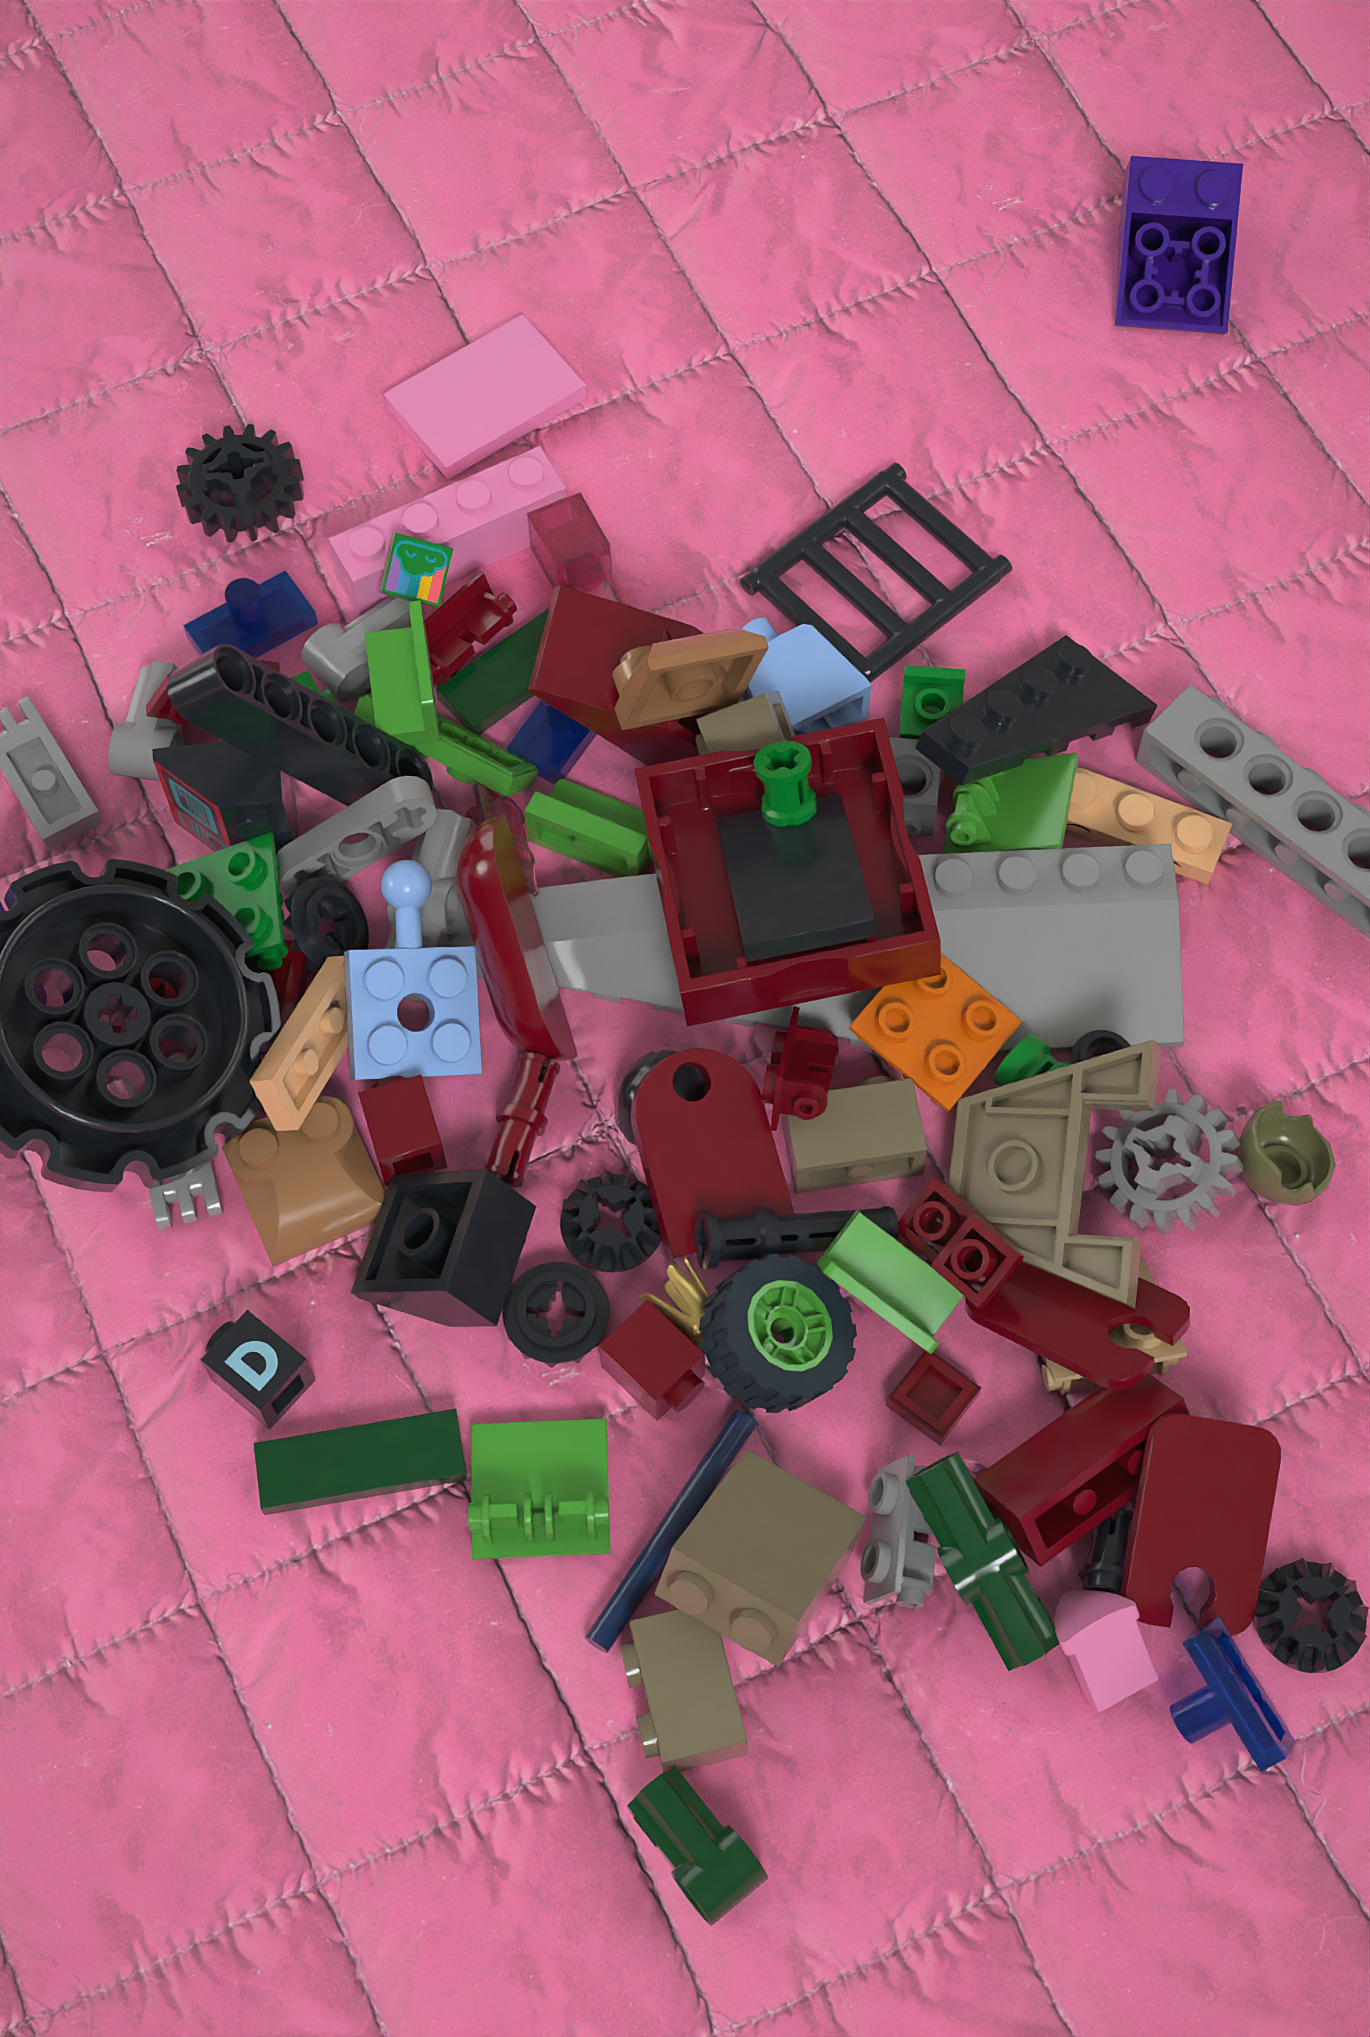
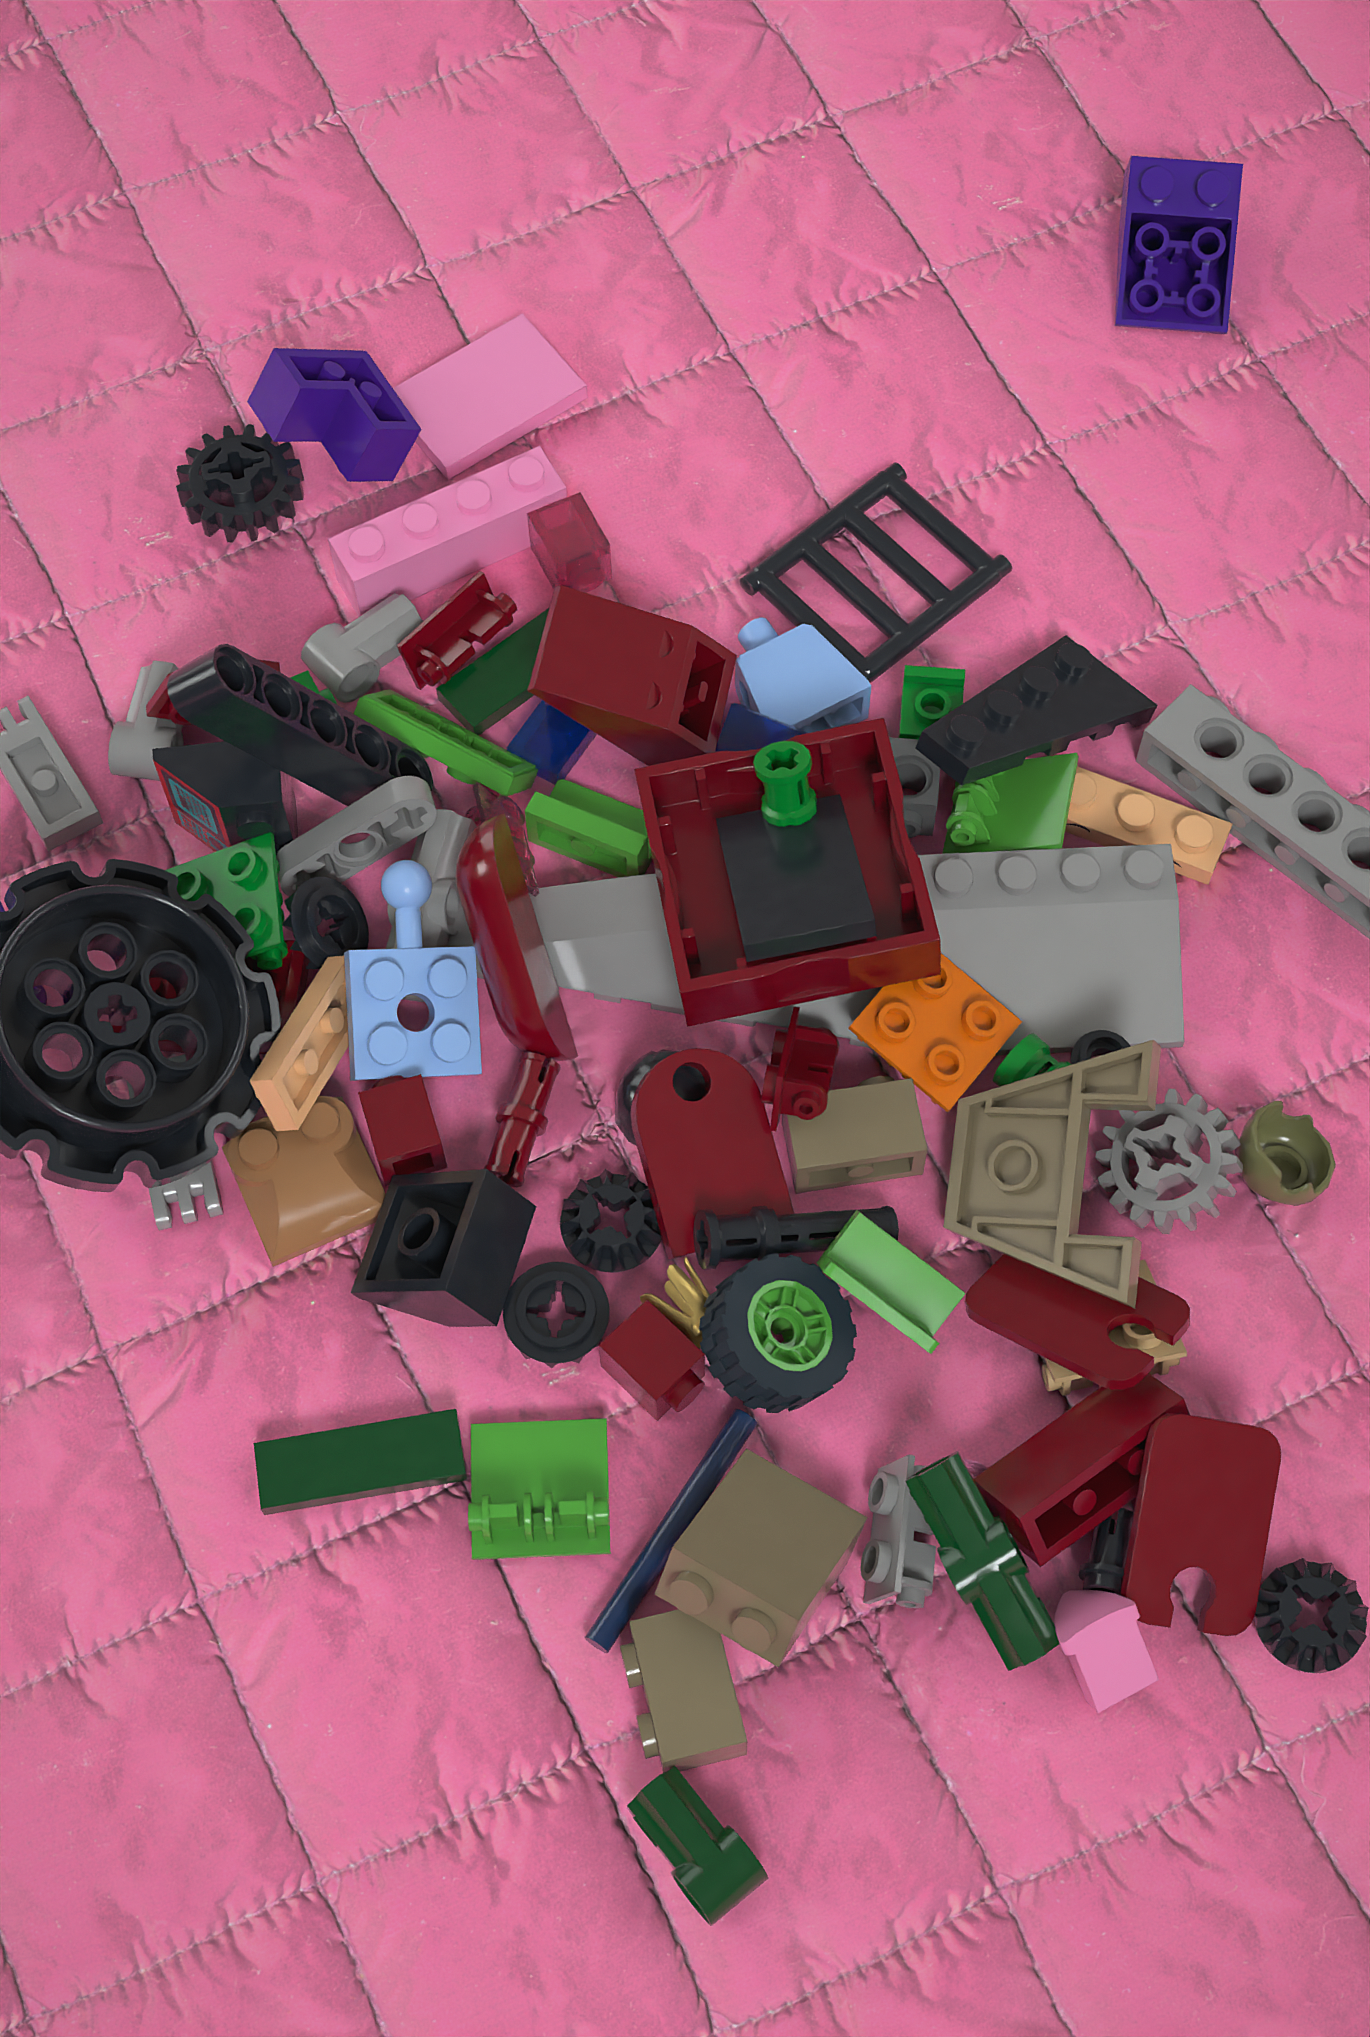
(254, 617): clear blue tile -> none
(257, 1368): black brick -> none
(337, 402): none -> dark purple brick
(403, 681): bright green panel -> none
(415, 570): tile -> none
(685, 676): medium nougat slope -> none
(745, 725): dark tan brick -> none
(933, 1396): dark red tile -> none
(959, 1242): dark red slope -> none
(1230, 1697): clear blue tile -> none

